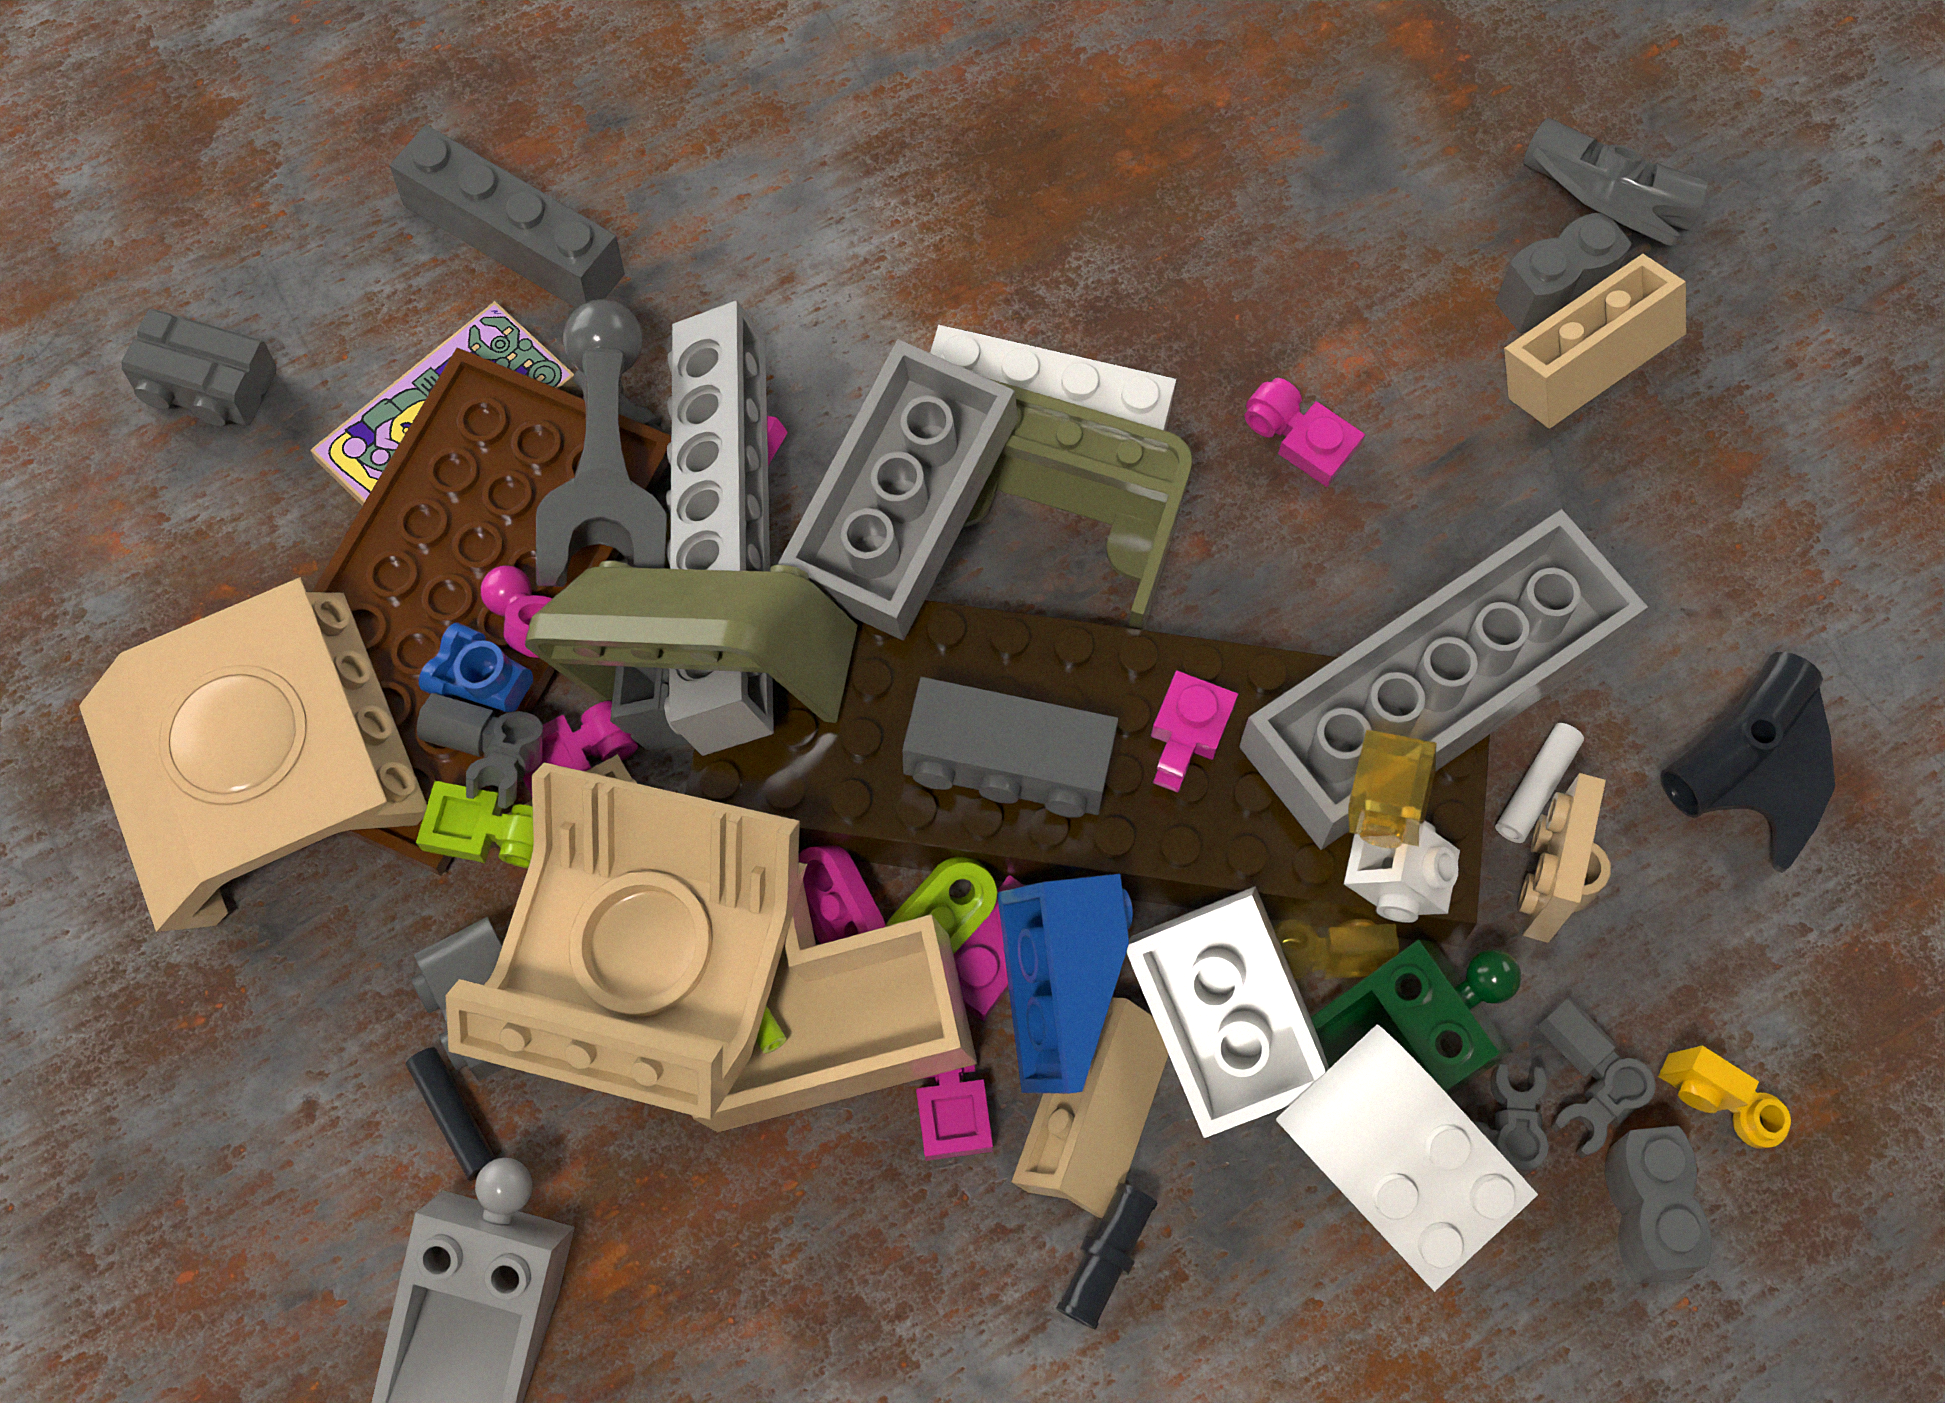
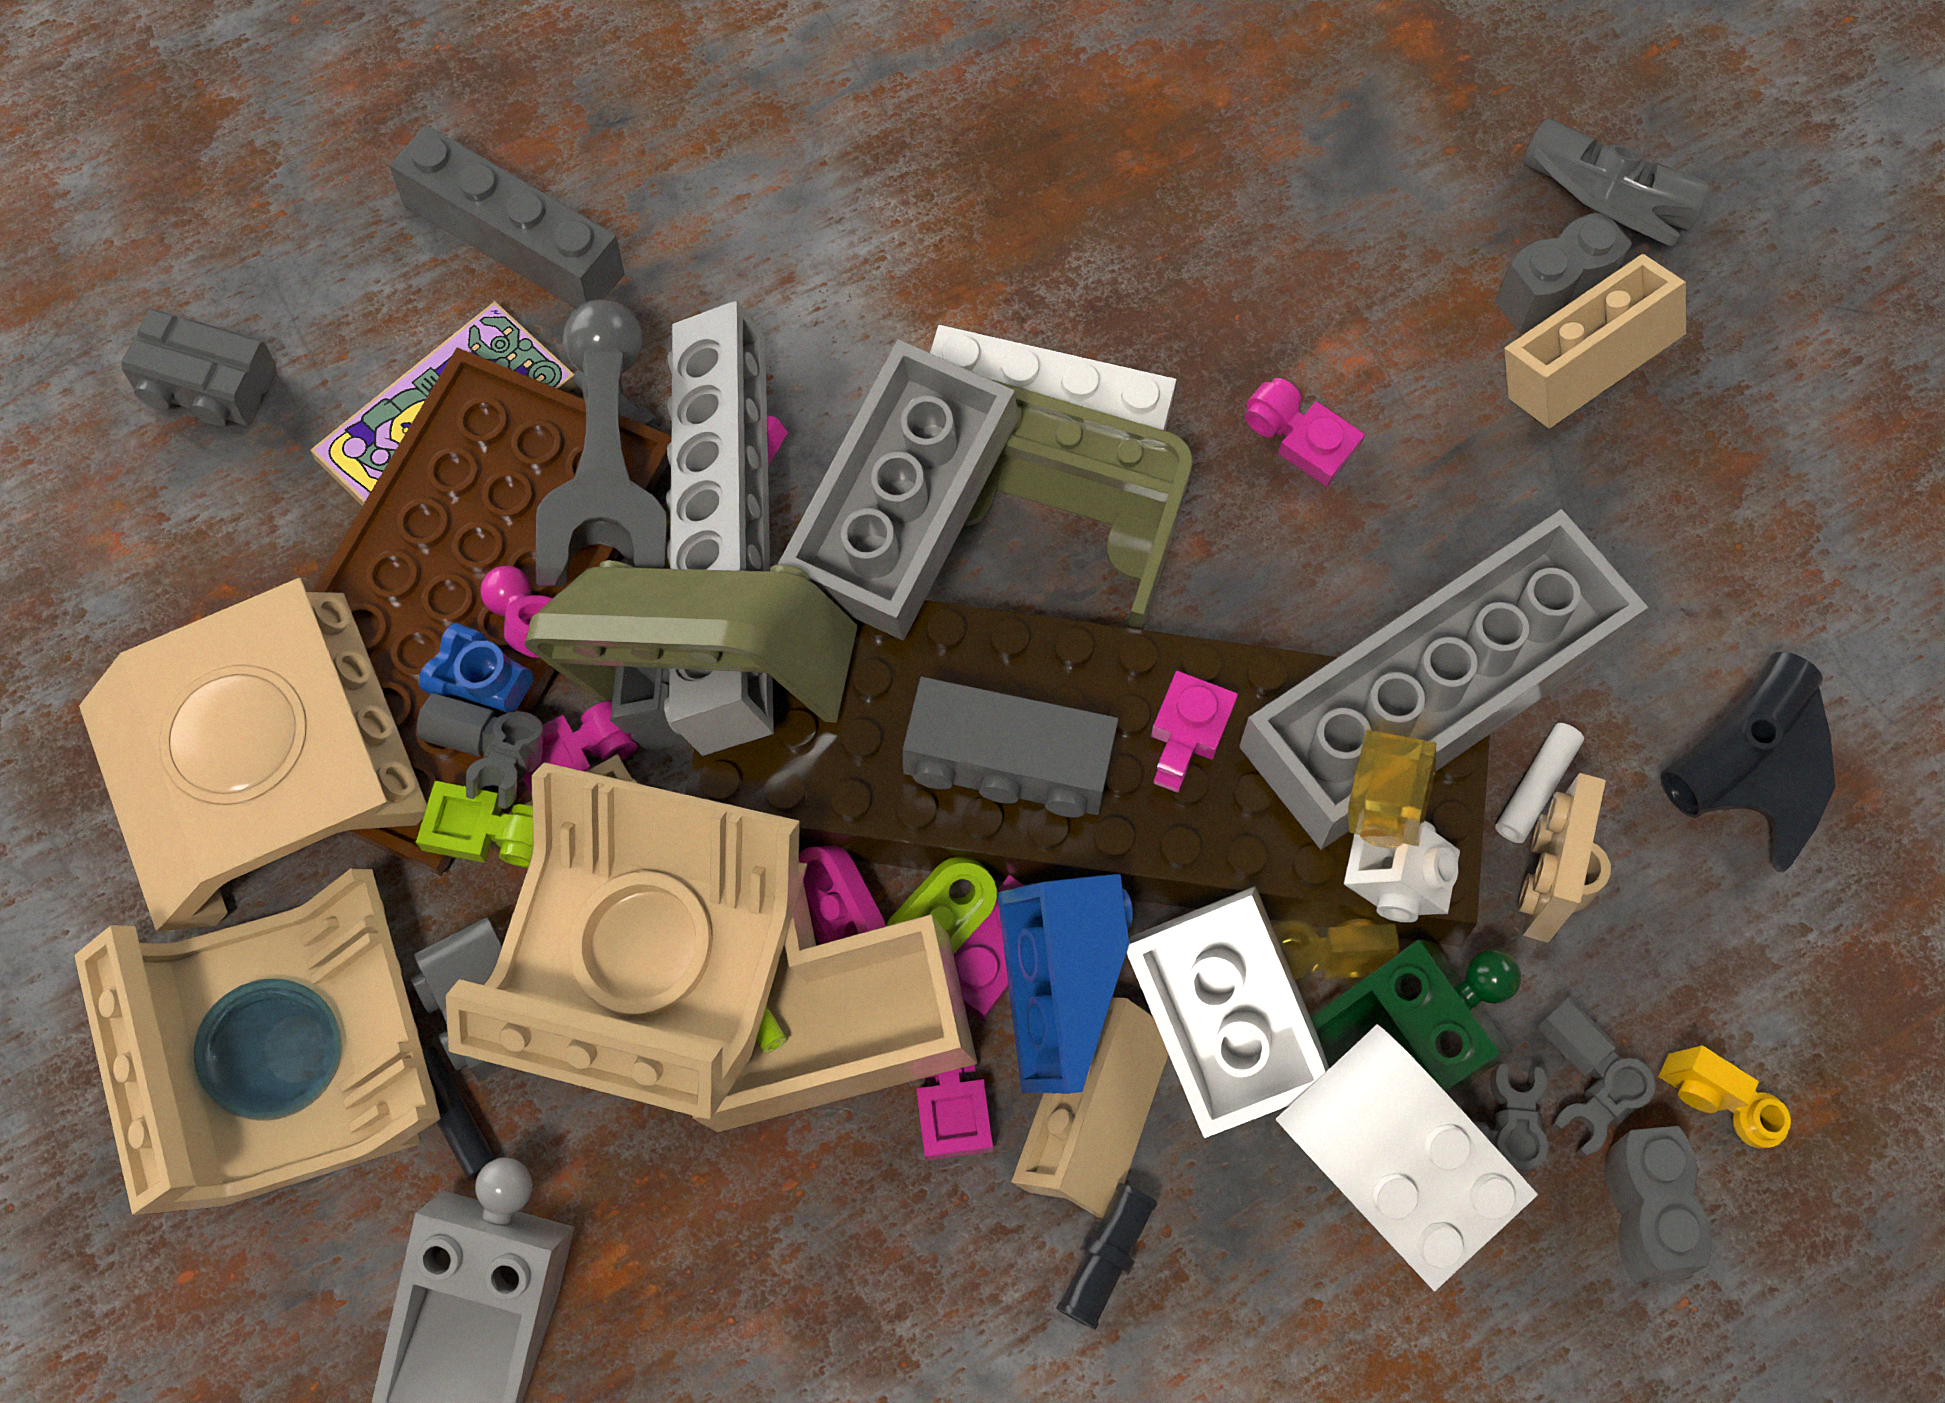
(256, 1050): none -> tan panel

